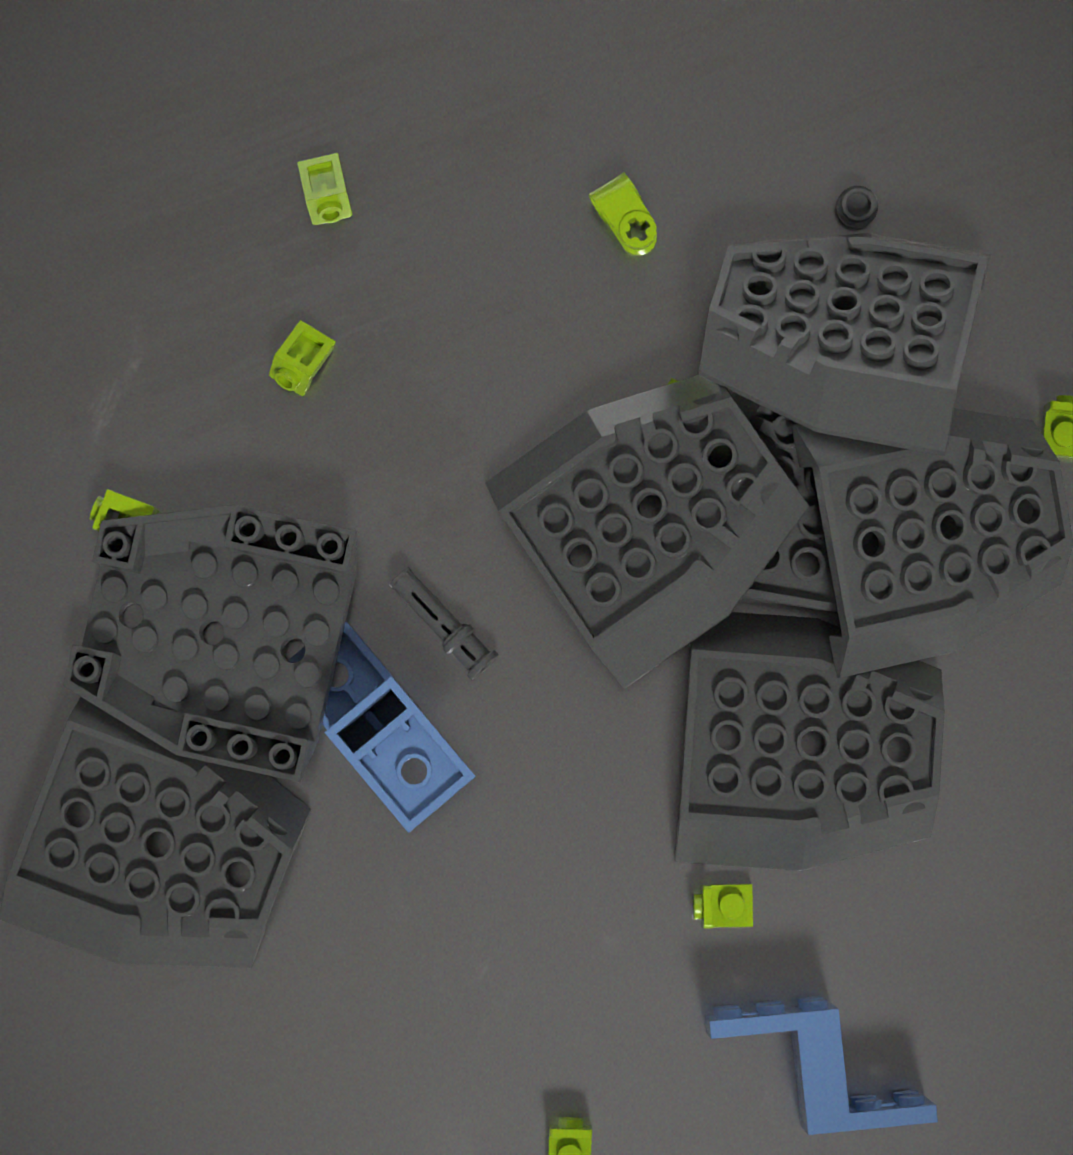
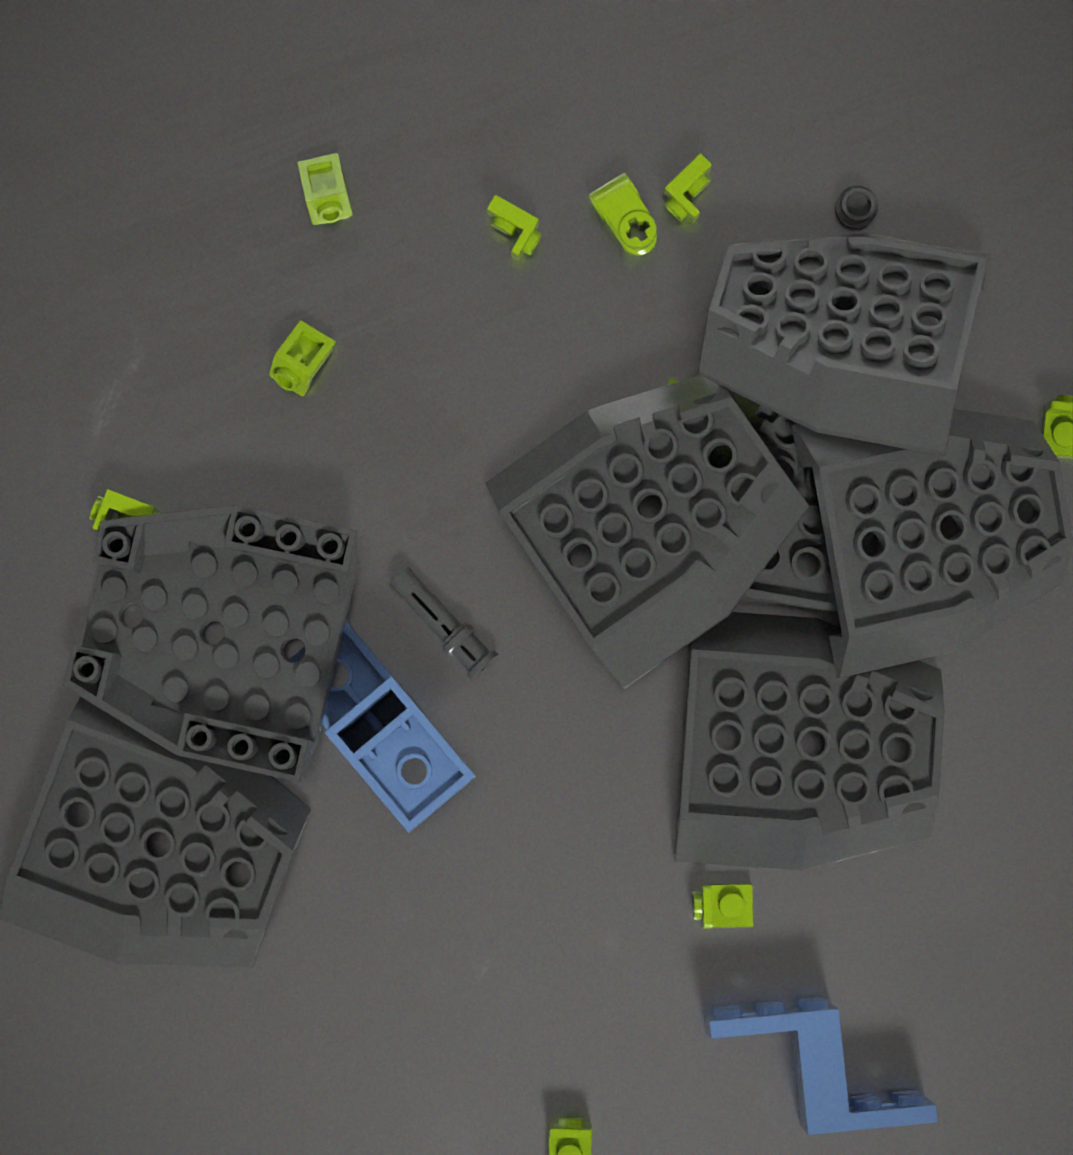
(512, 219): none -> lime bracket
(689, 181): none -> lime bracket

